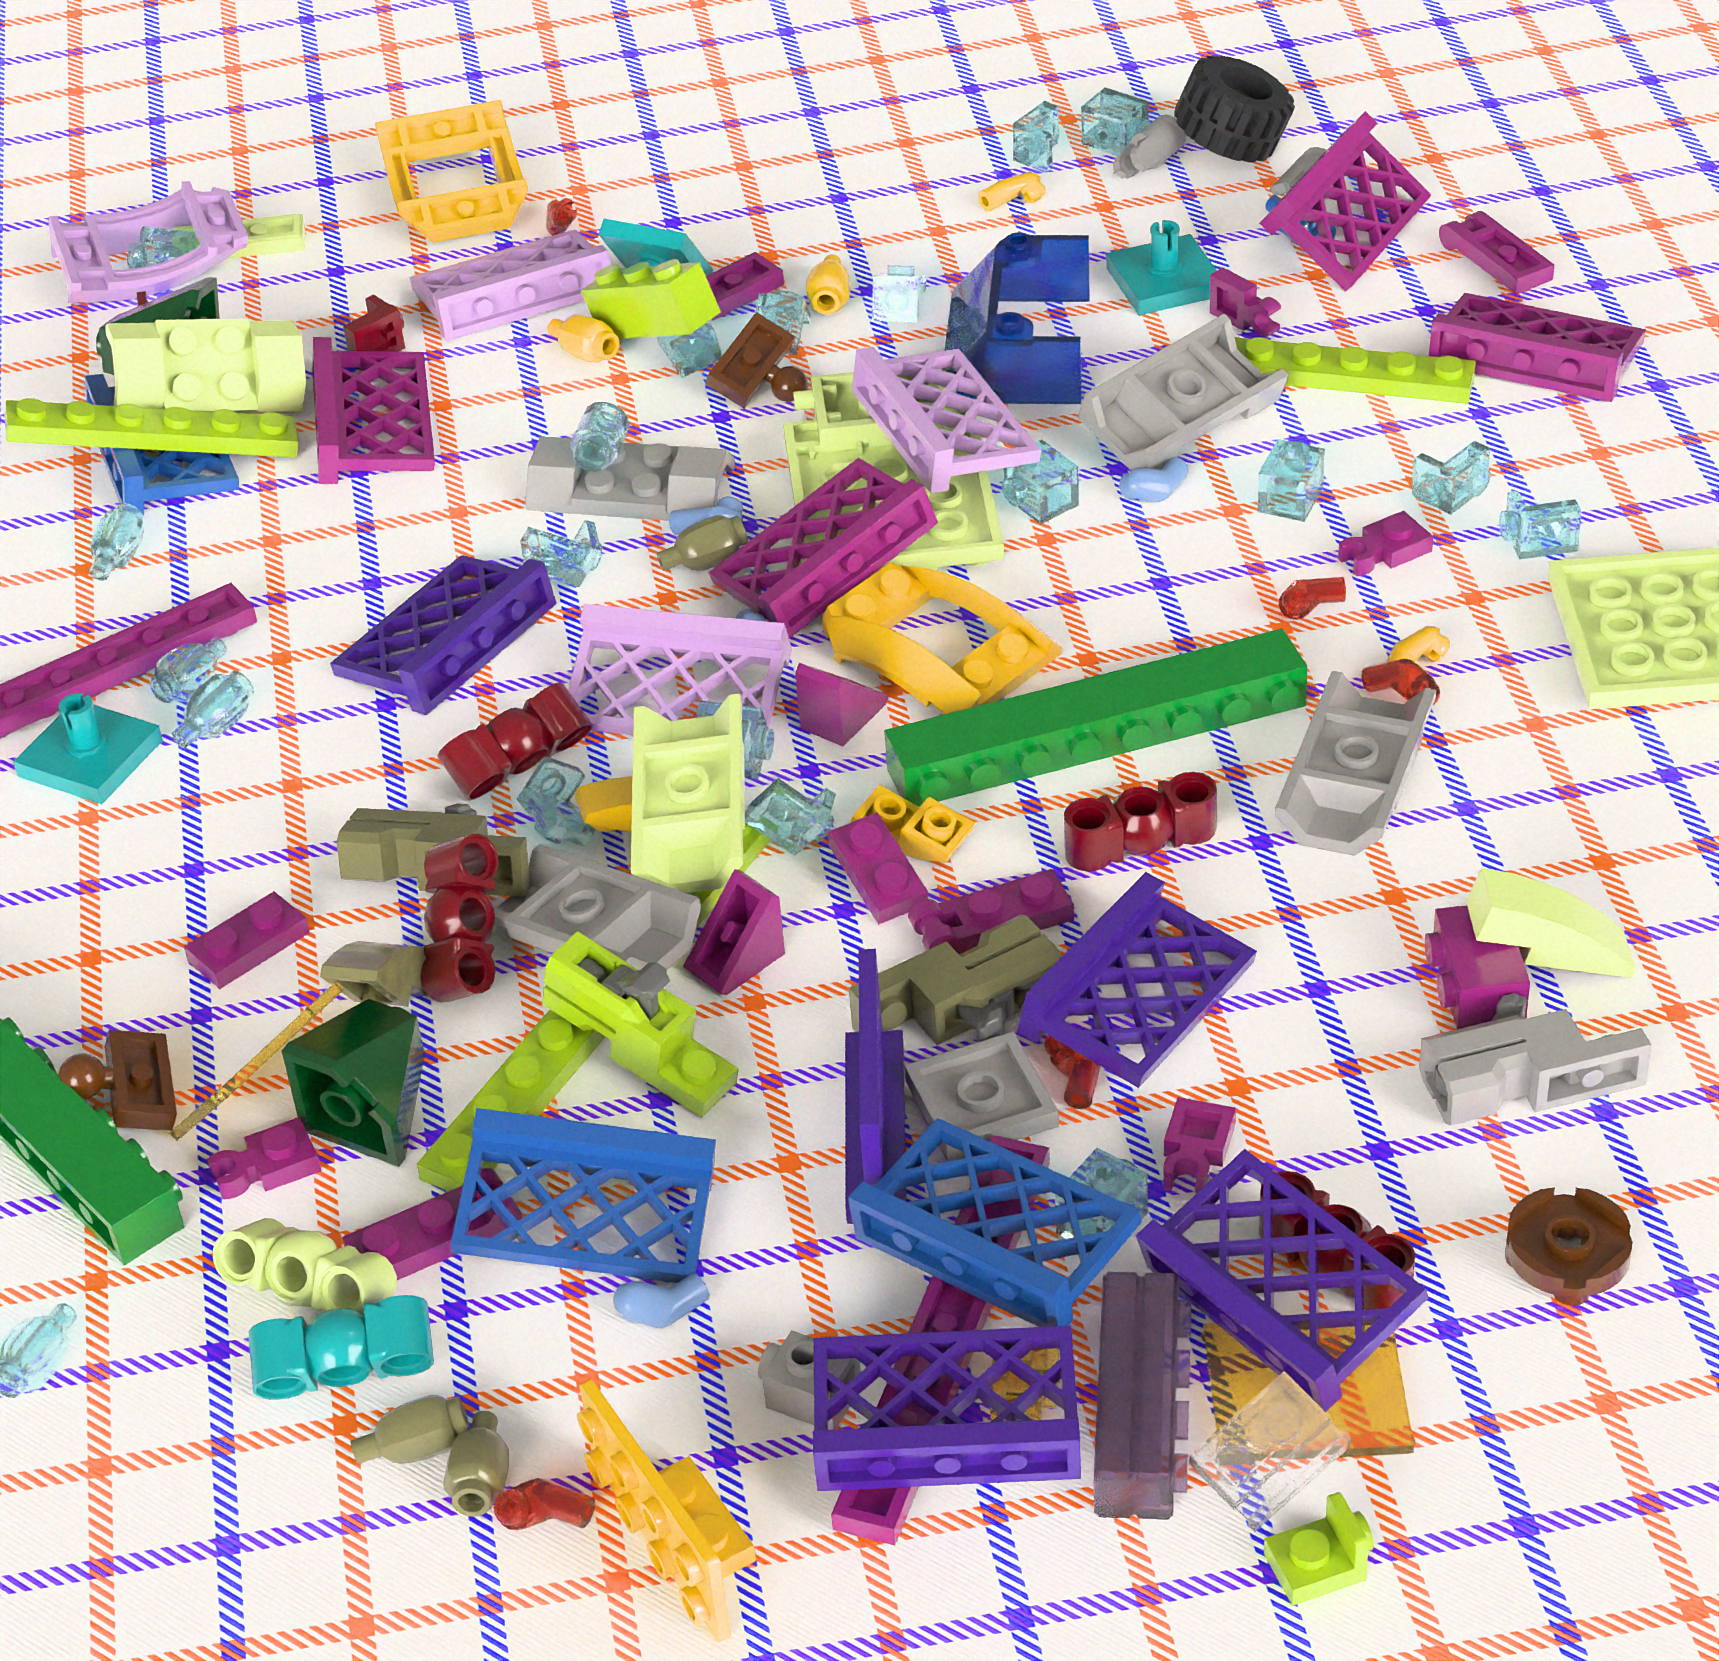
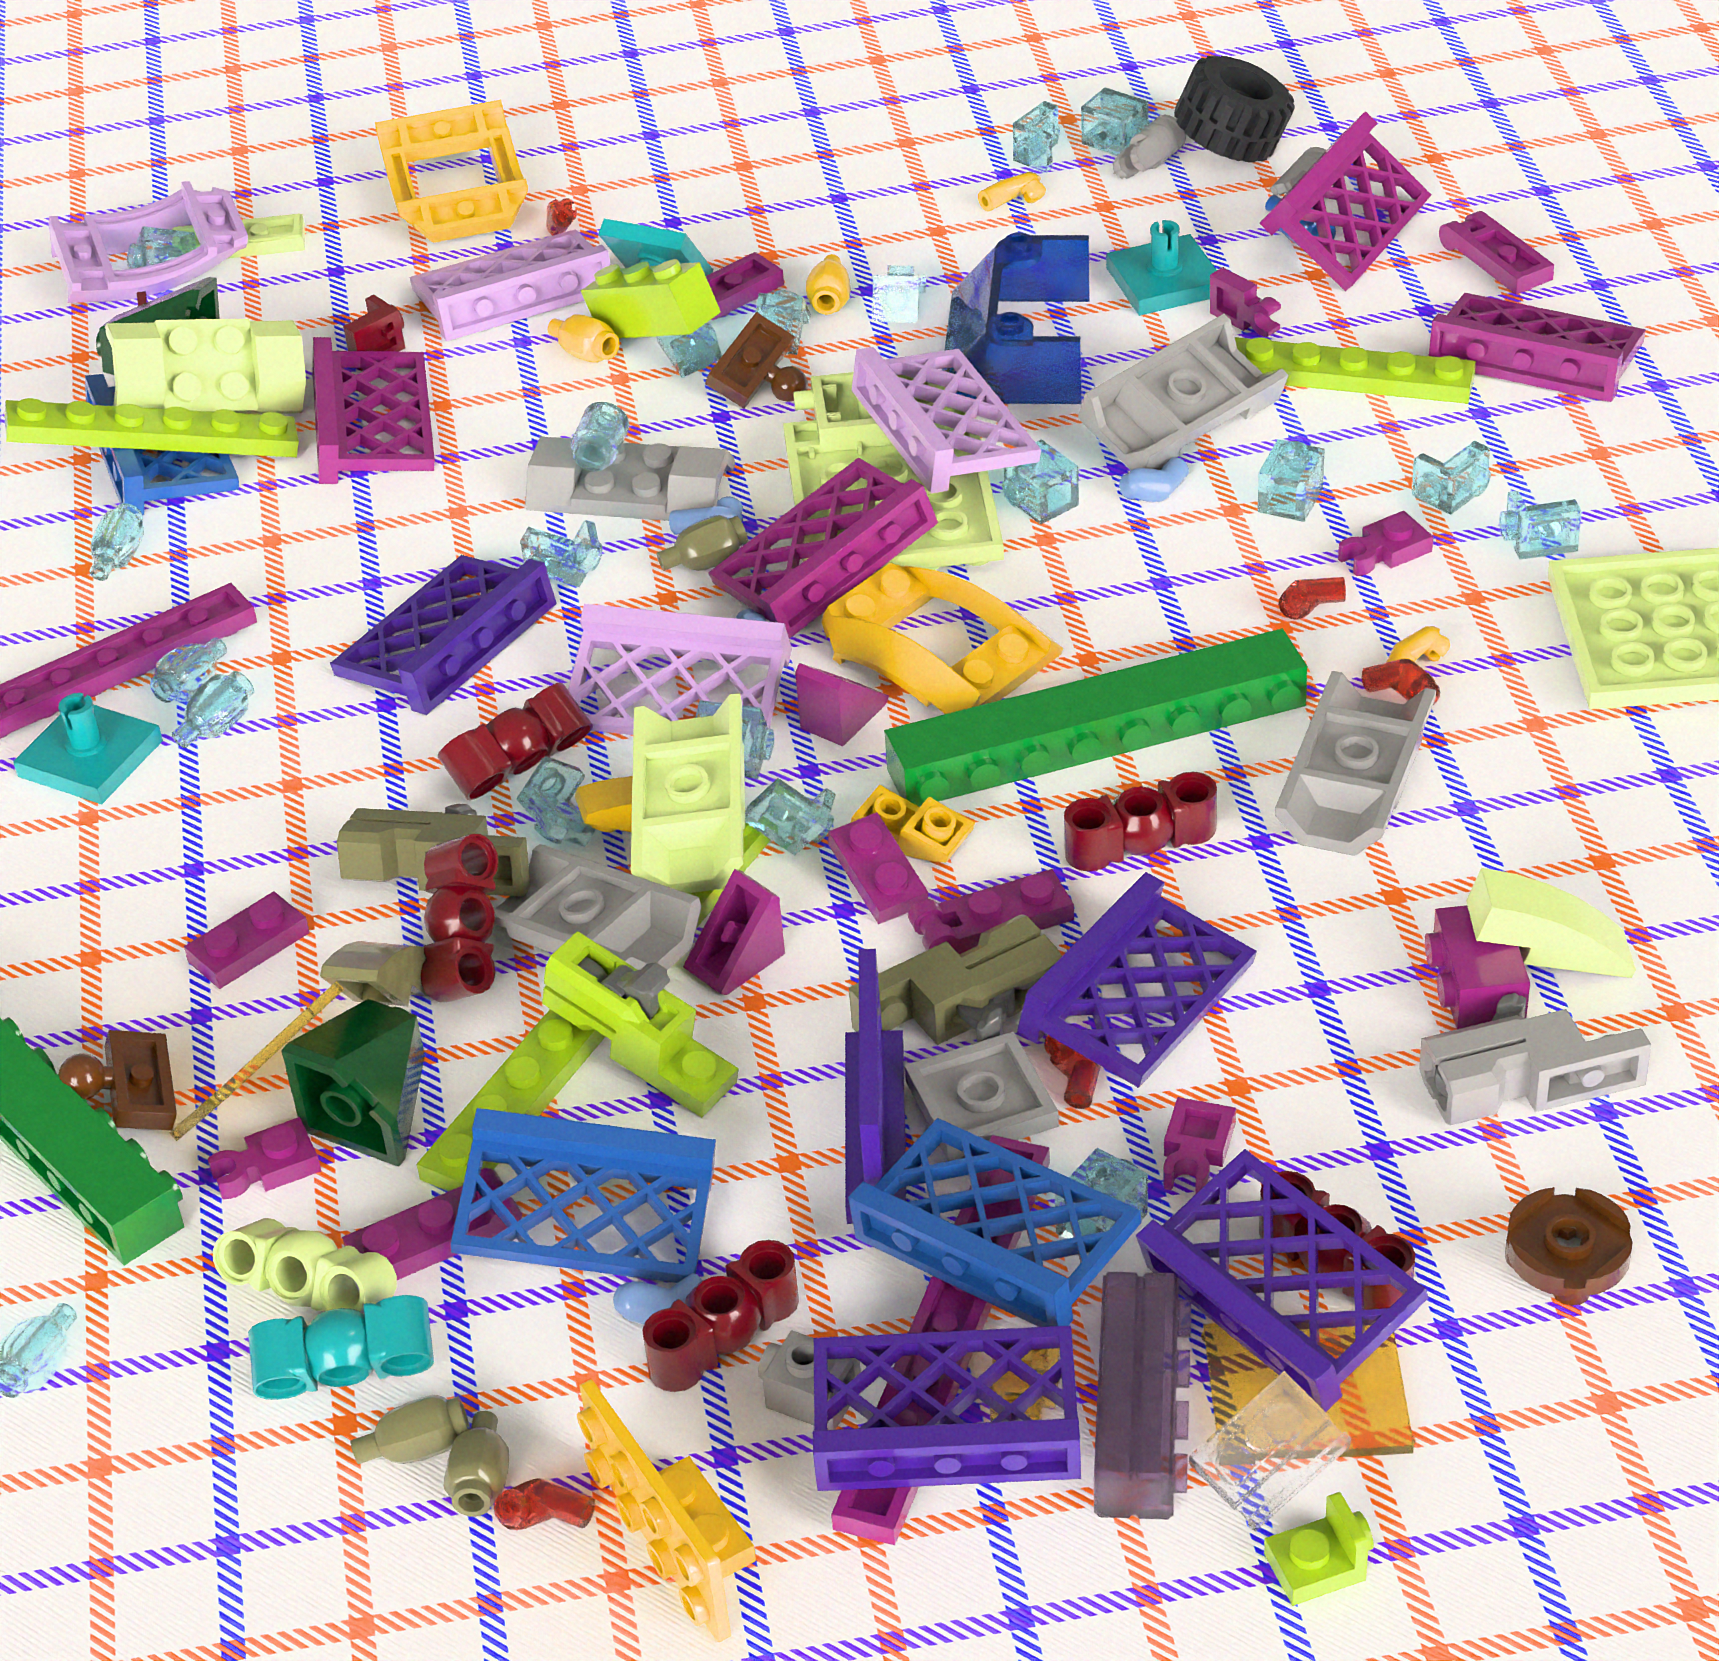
(720, 1315): none -> dark red piece

